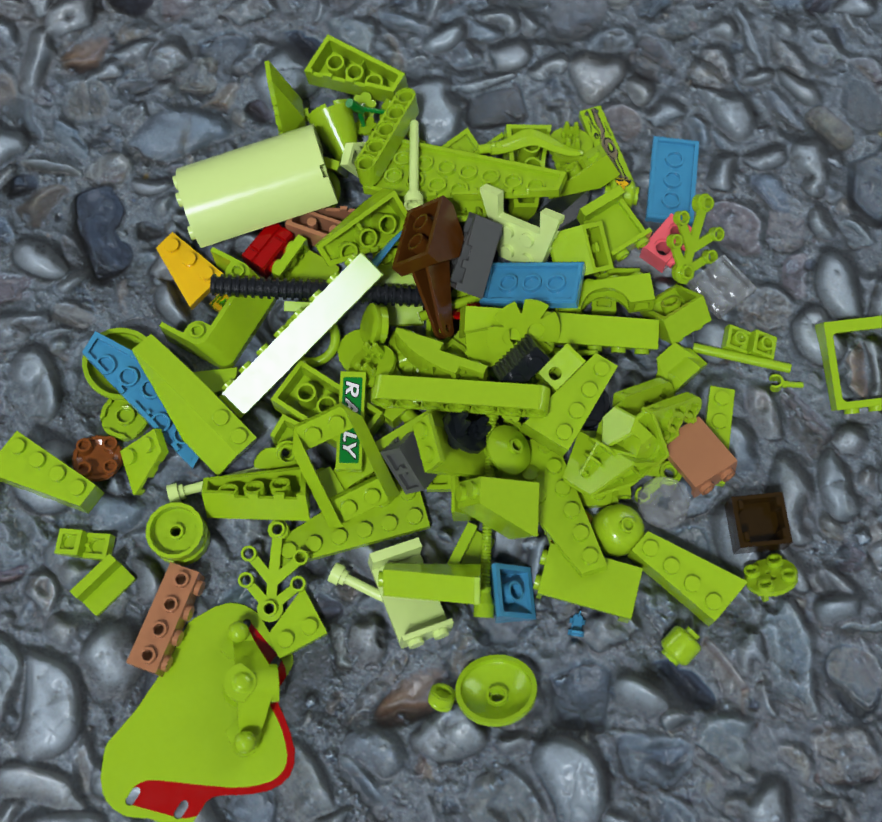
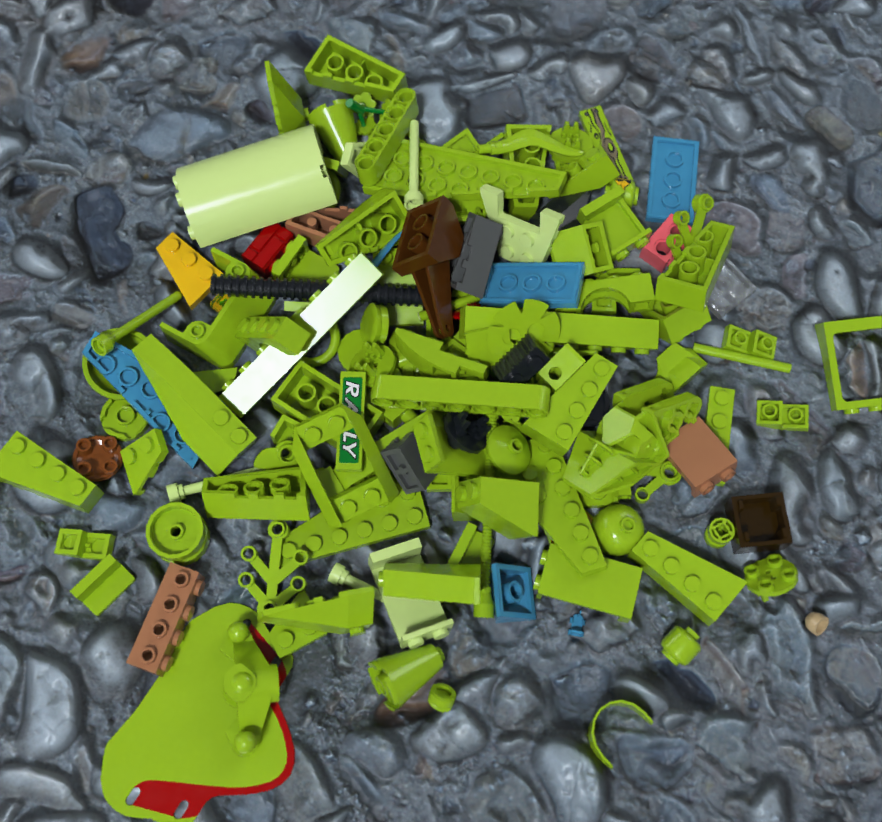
(105, 343): none -> lime piece
(273, 331): none -> lime arch
(342, 614): none -> lime wedge
(404, 673): none -> lime cone
(494, 679): lime dish -> none
(591, 736): none -> lime piece
(677, 506): clear plate -> none
(696, 271): none -> lime wedge
(716, 537): none -> lime wheel
(782, 416): none -> lime slope
(783, 383): lime hand -> none
(816, 623): none -> tan hinge

